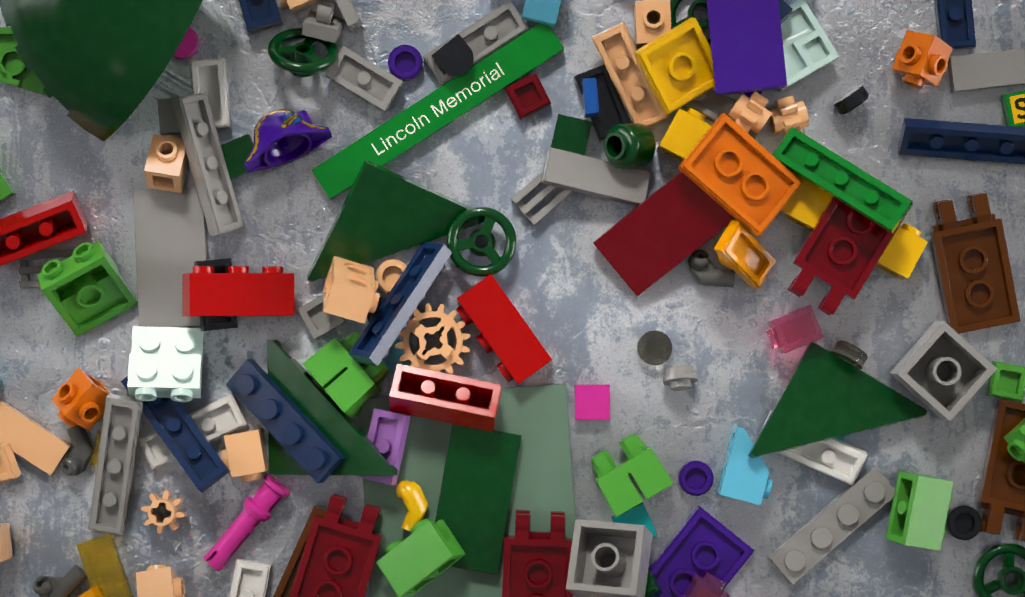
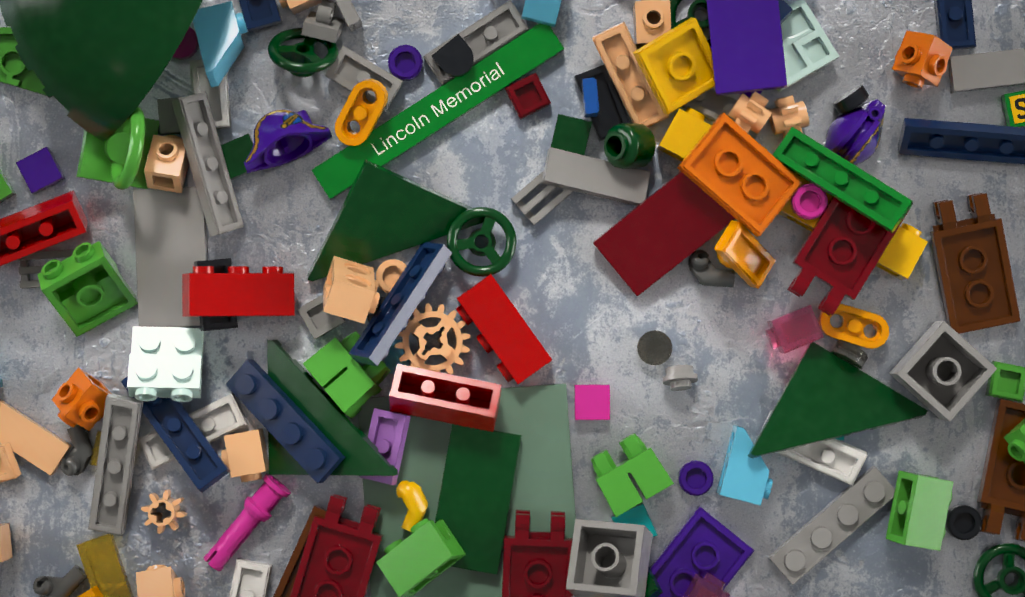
(40, 170): none -> dark purple tile
(122, 155): none -> bright green tile
(219, 38): none -> medium azure slope
(361, 110): none -> light orange plate
(809, 202): none -> dark pink tile
(853, 327): none -> light orange plate
(857, 132): none -> dark purple hat

